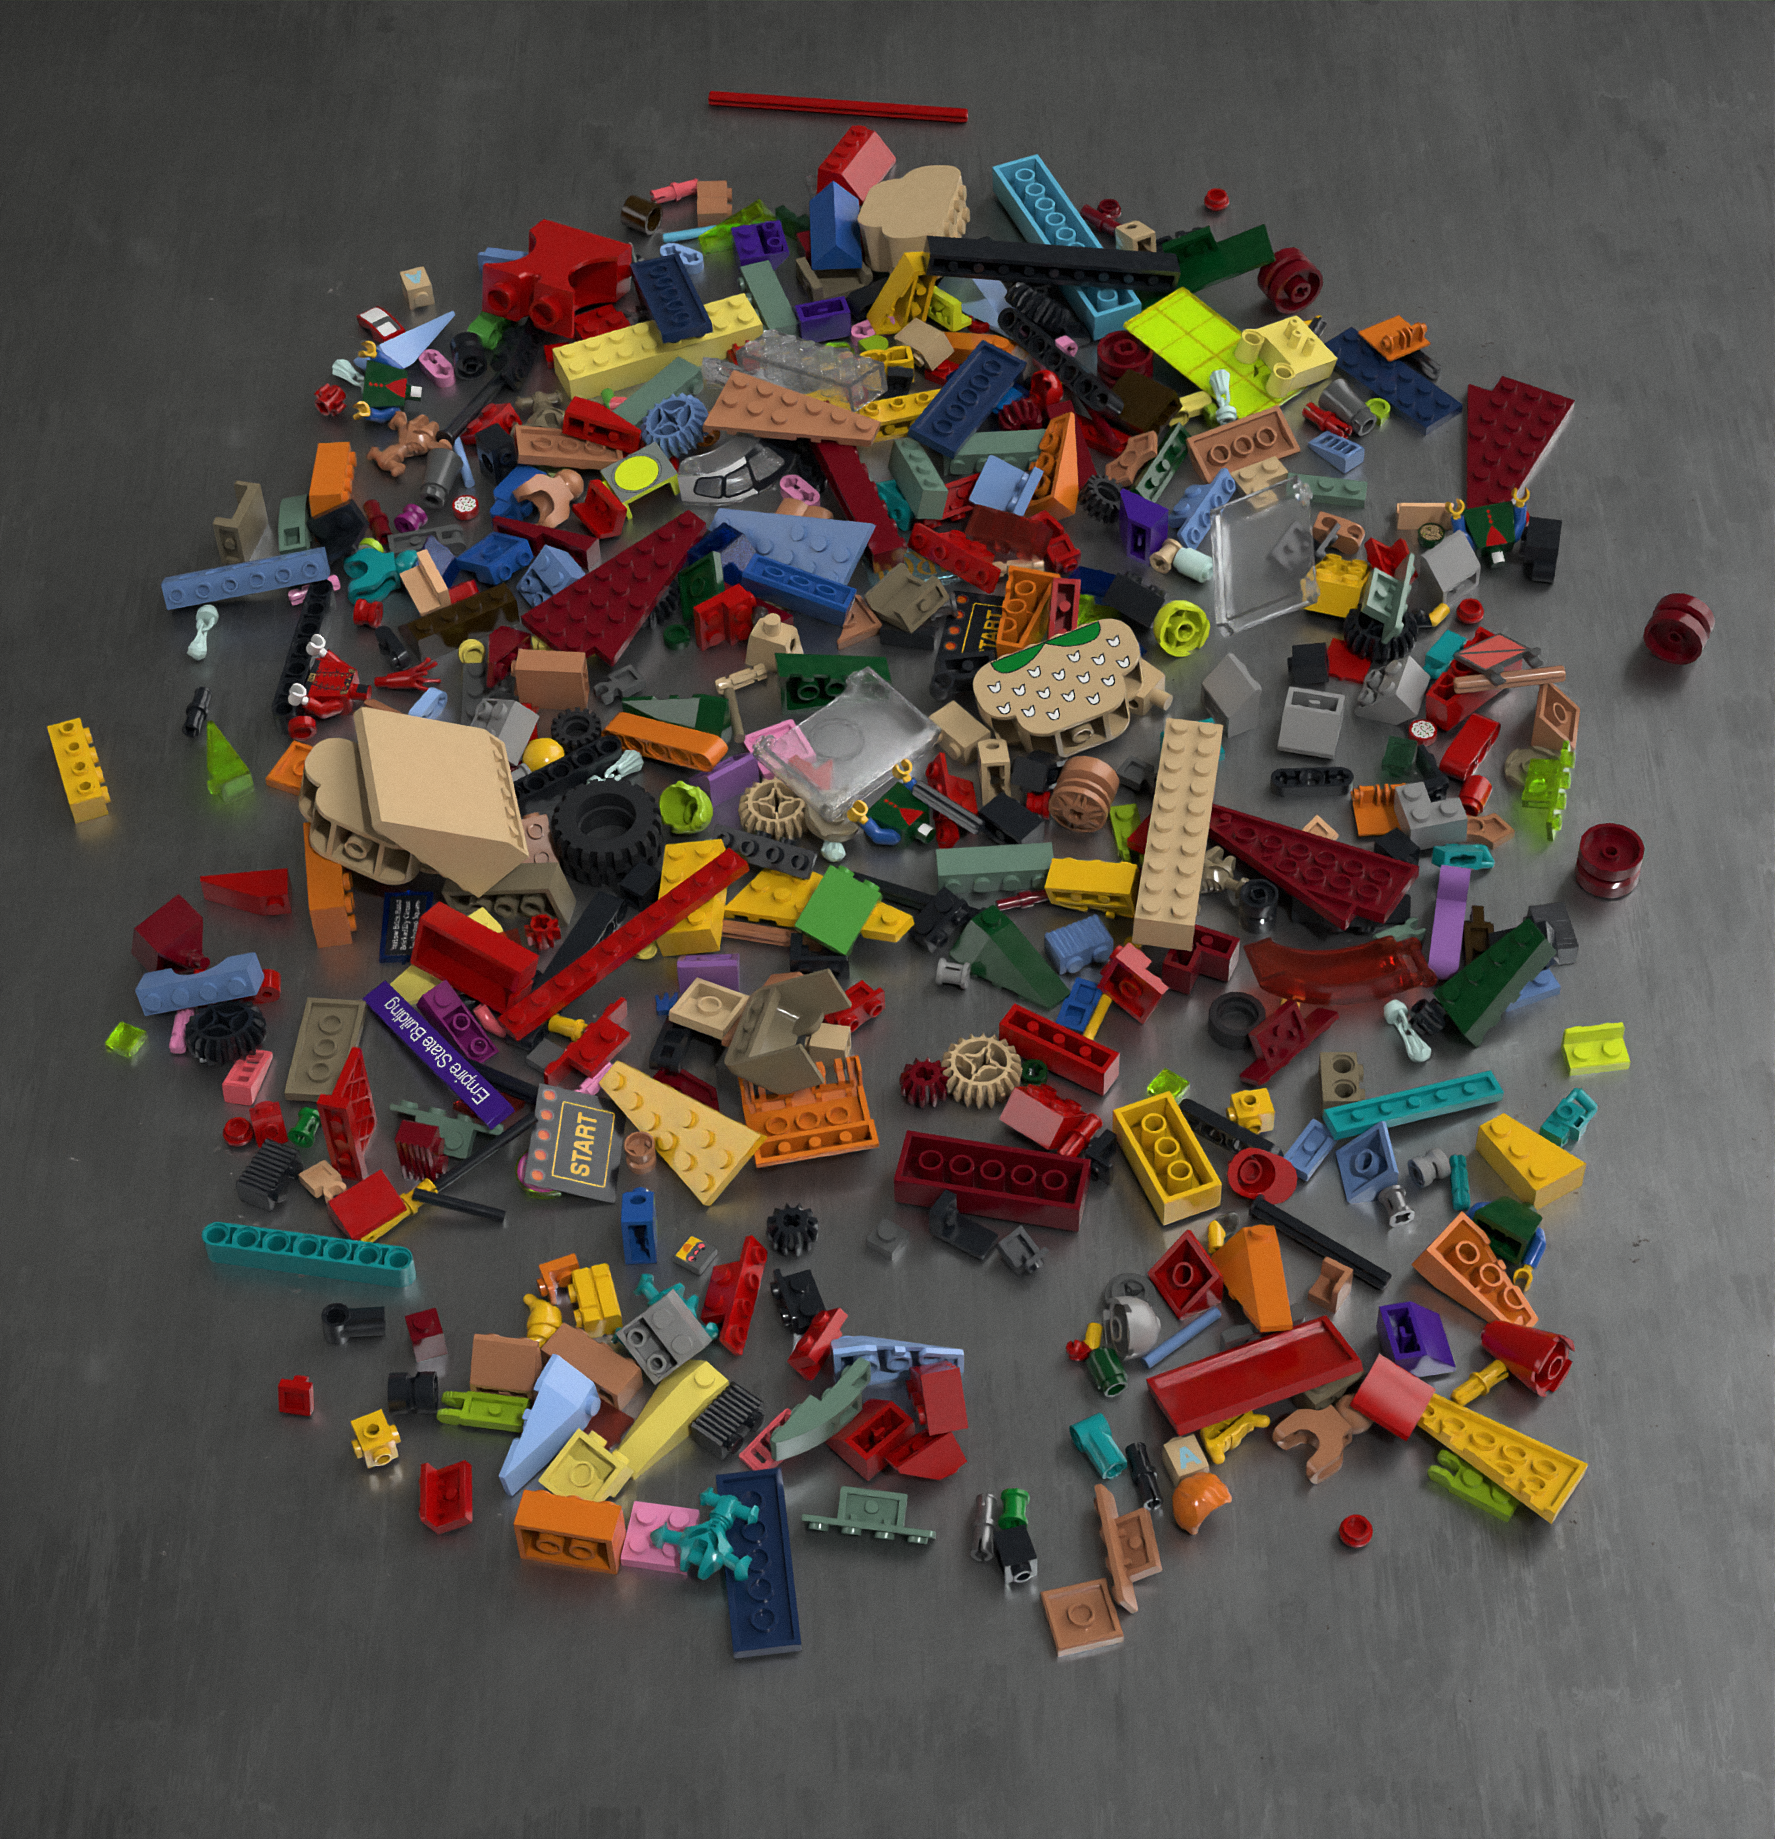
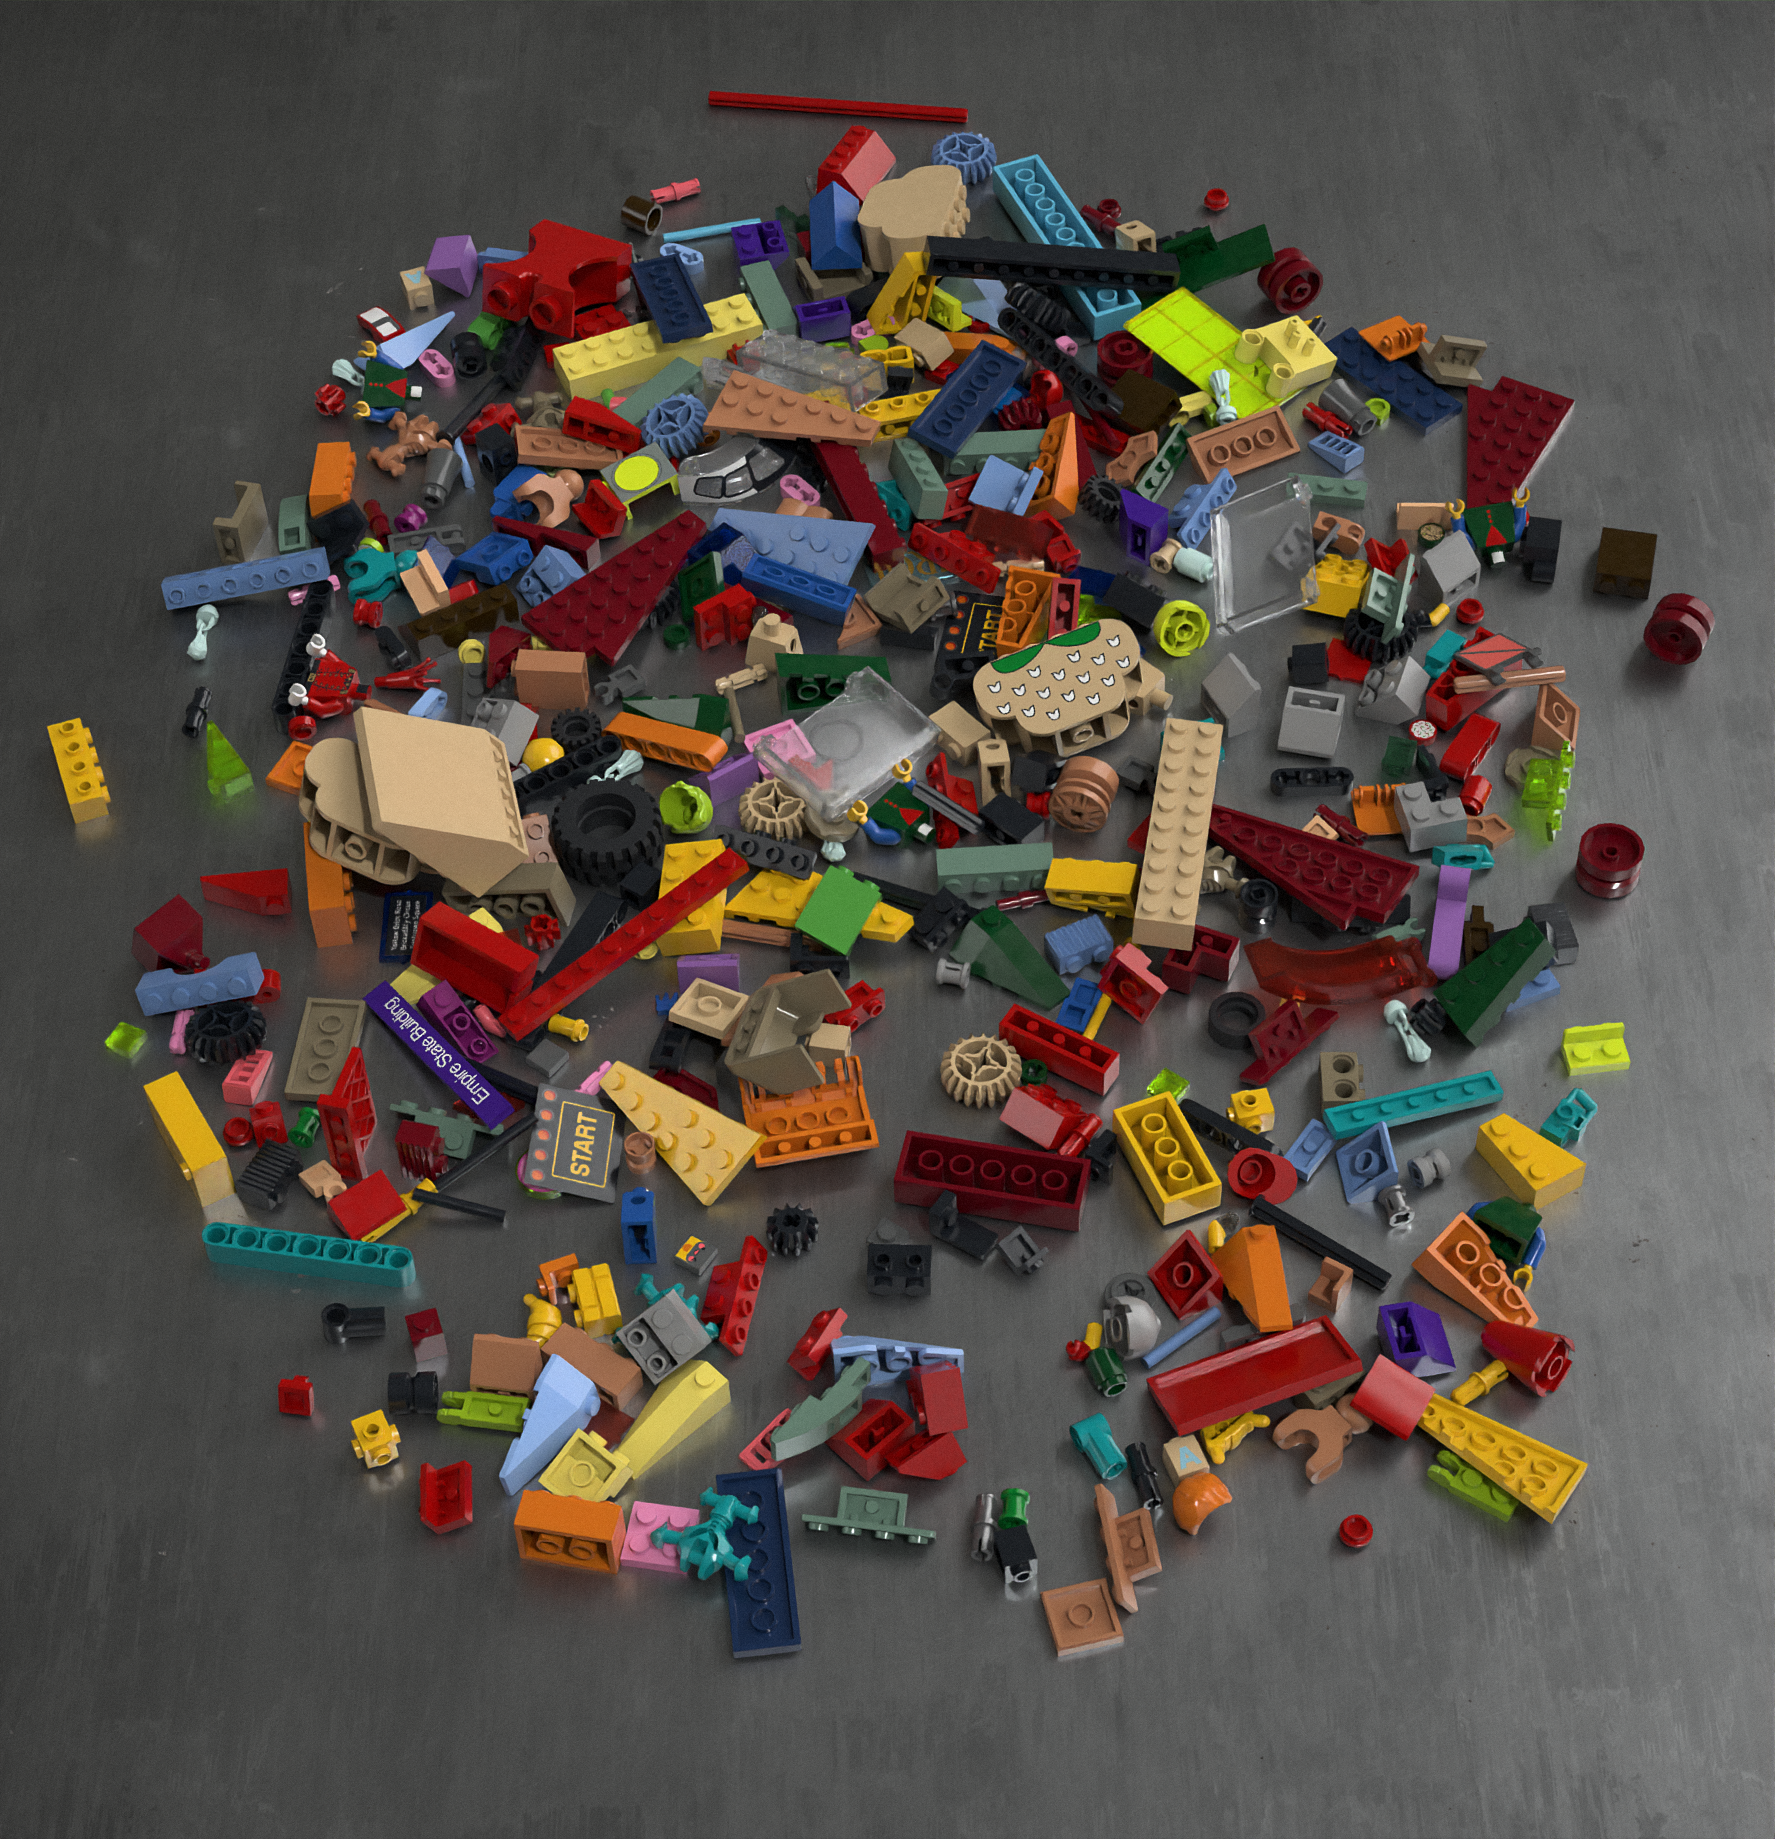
(189, 1139): none -> yellow brick
(453, 263): none -> medium lavender slope
(465, 507): tile -> none
(594, 1048): red bracket -> none
(713, 202): nougat brick -> none
(719, 237): clear neon green slope -> none
(728, 1421): black brick -> none
(798, 1299): black bracket -> none
(899, 1269): none -> black brick
(924, 1082): dark red gear -> none
(968, 153): none -> medium blue gear
(1124, 821): lime hinge -> none
(1259, 476): tan plate -> none
(1342, 826): none -> dark red pin
(1397, 846): black brick -> none
(1453, 360): none -> dark tan bracket
(1459, 1182): teal axle -> none
(1625, 563): none -> dark brown brick

